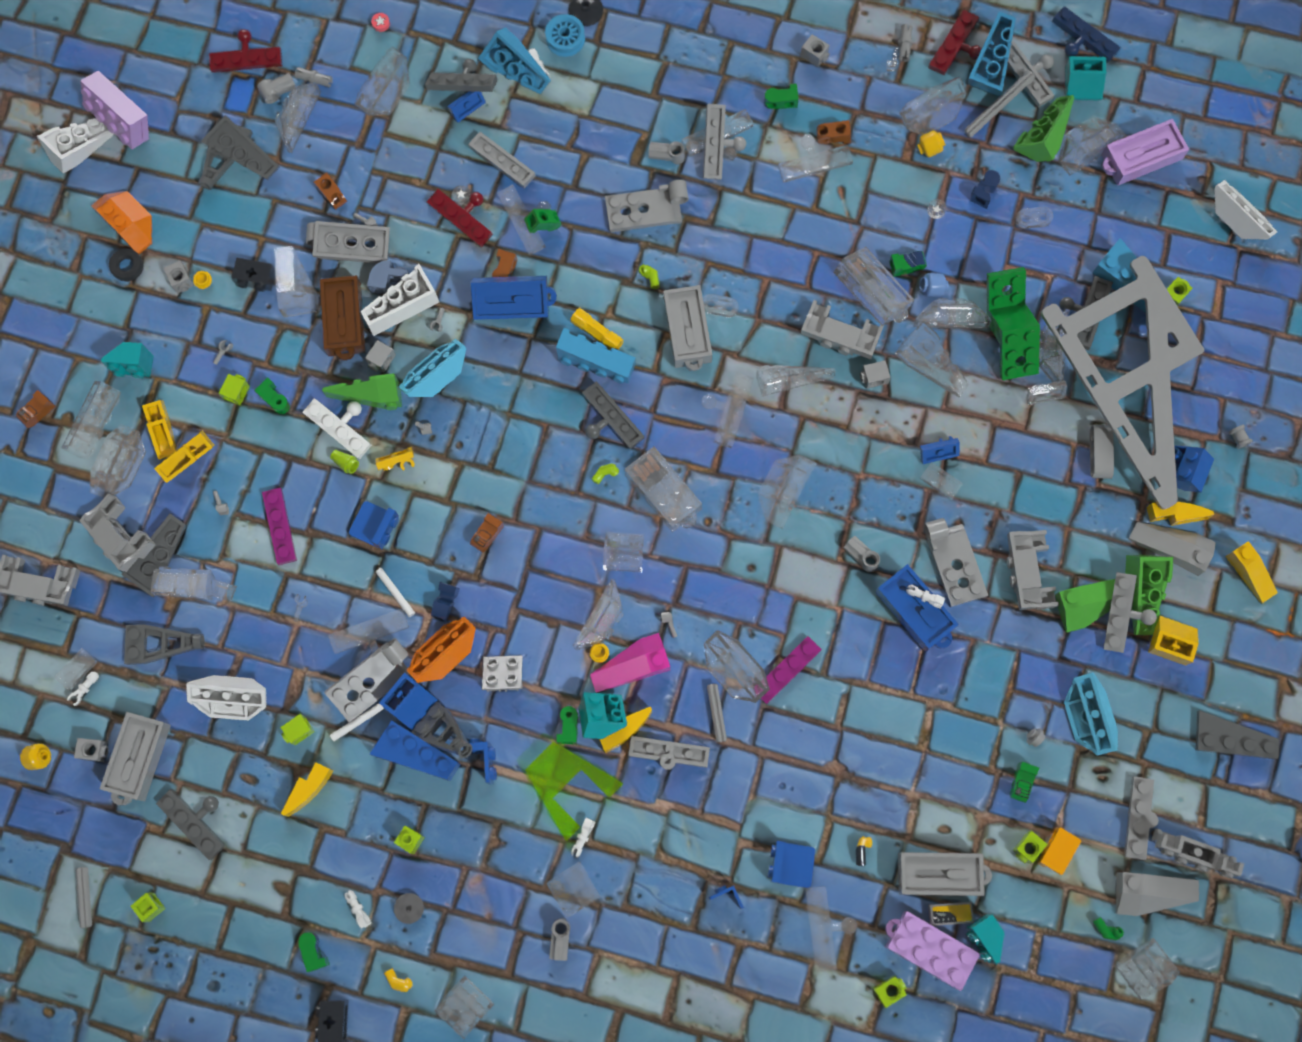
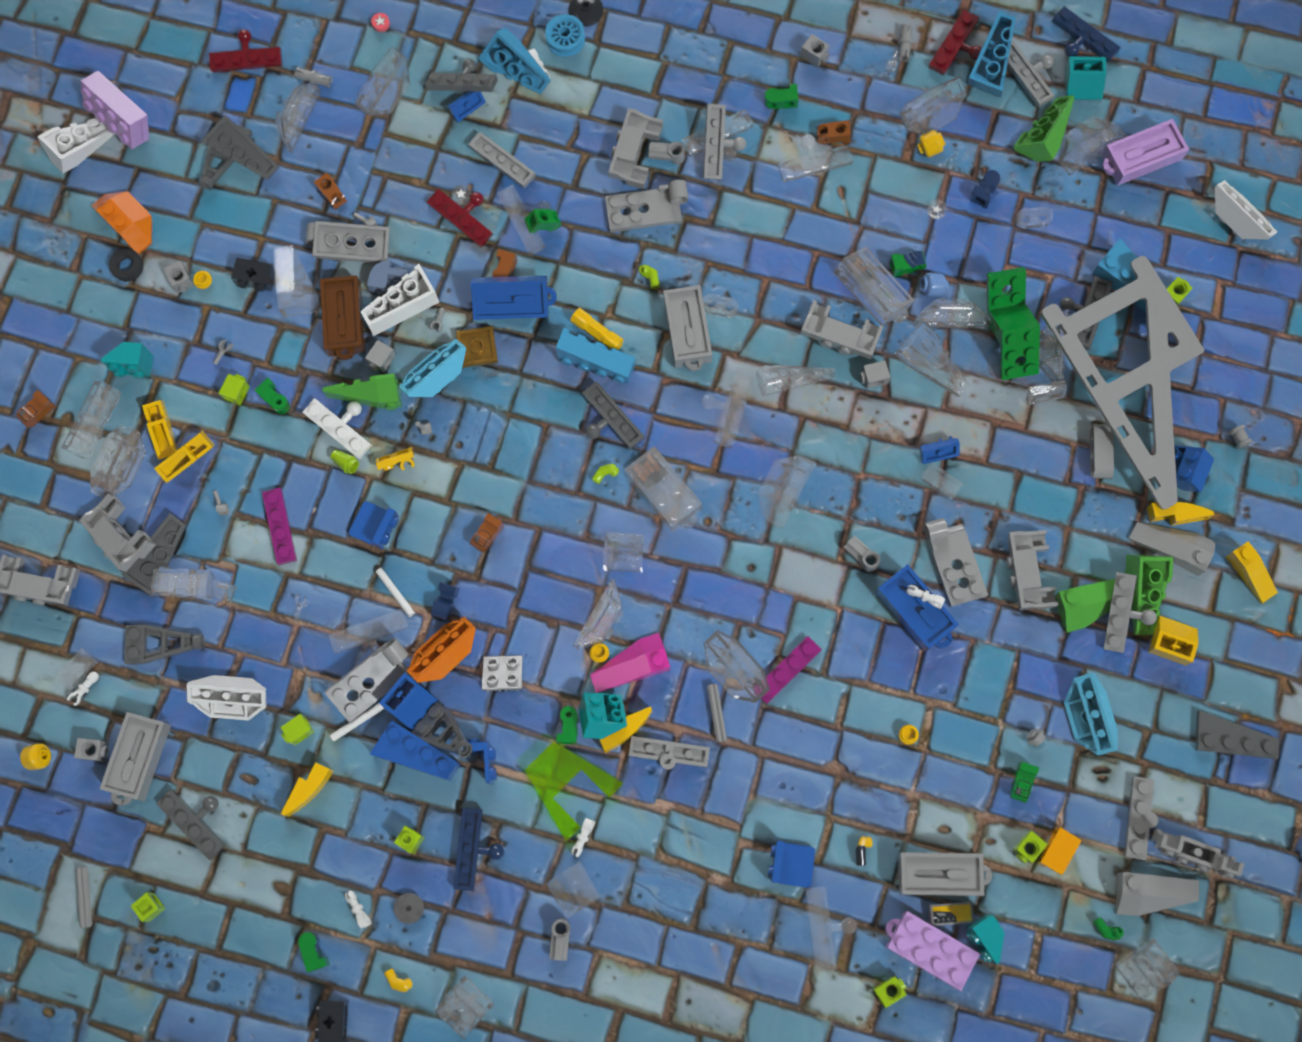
(272, 89): light grey piece -> none
(469, 849): none -> dark blue plate
(479, 346): none -> pearl gold plate
(630, 141): none -> light grey bracket
(667, 617): light grey hand -> none
(723, 889): blue bracket -> none
(908, 734): none -> yellow plate
(1000, 103): light grey axle -> none

